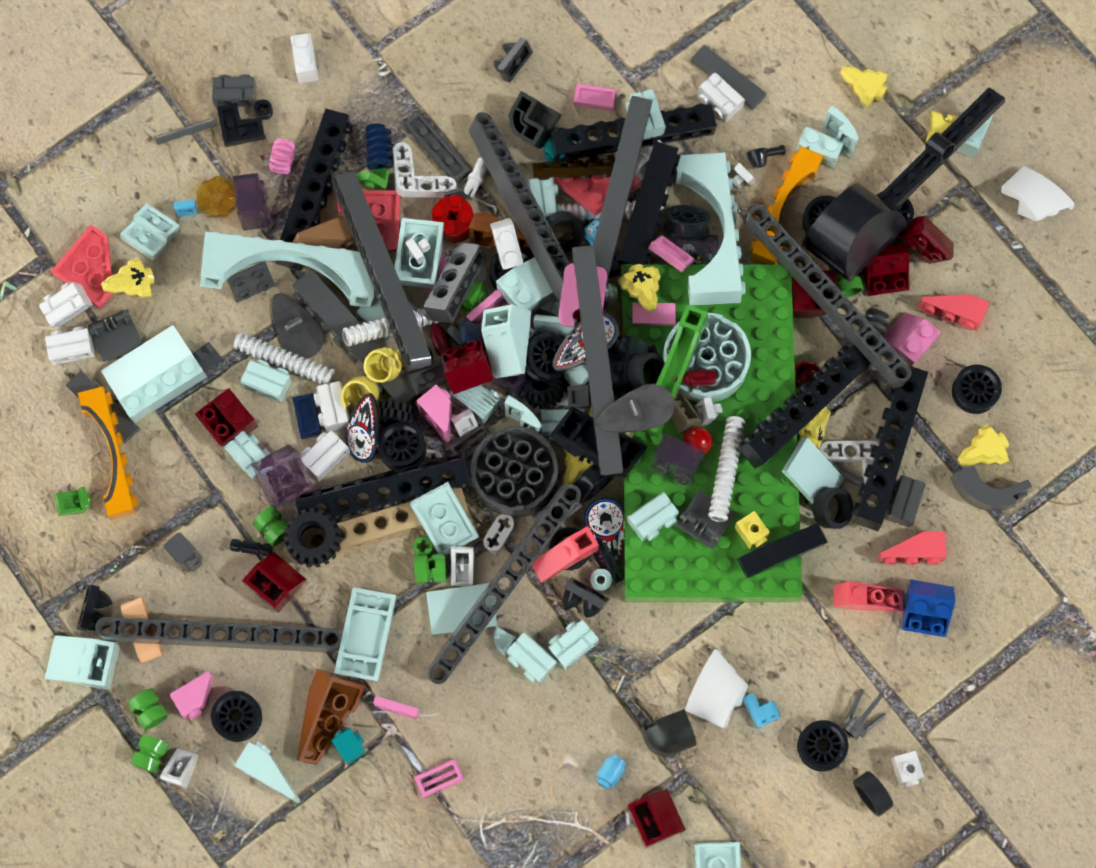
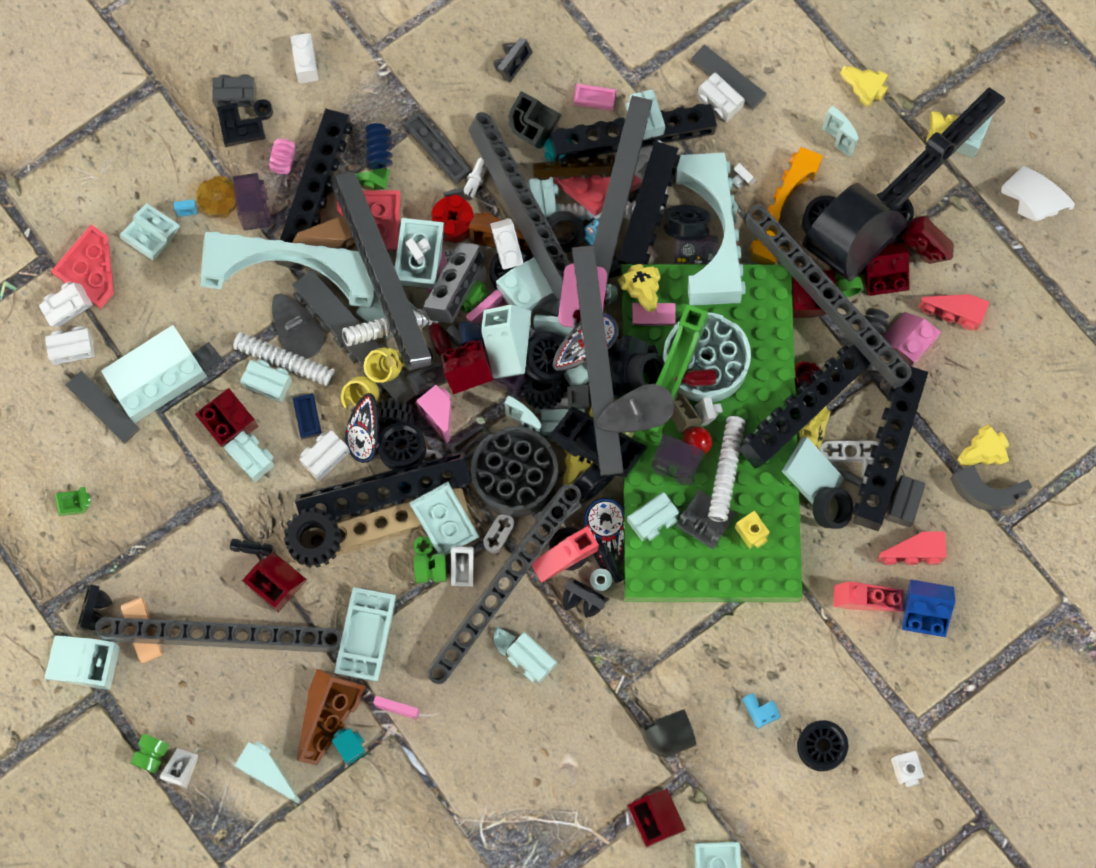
(115, 335): dark grey hinge -> none
(119, 499): light orange arch -> none
(131, 279): light yellow rock -> none
(148, 709): bright green wheel -> none
(183, 553): dark grey brick -> none
(185, 131): dark grey bar -> none
(193, 696): bright pink slope -> none
(217, 711): black wheel -> none
(250, 281): dark grey hinge -> none
(270, 523): bright green wheel -> none
(282, 475): clear purple brick -> none
(333, 413): white brick -> none
(414, 182): white beam -> none
(443, 786): bright pink tile -> none
(451, 605): light aqua tile -> none
(464, 422): white tile -> none
(479, 401): light aqua brick -> none
(573, 644): light aqua brick -> none
(611, 772): medium azure brick -> none
(671, 253): bright pink tile -> none
(717, 691): white slope -> none
(759, 156): black bar -> none
(782, 550): black slope -> none
(821, 144): light aqua brick -> none
(855, 725): dark grey plant -> none
(873, 793): black tyre -> none
(985, 373): black wheel -> none

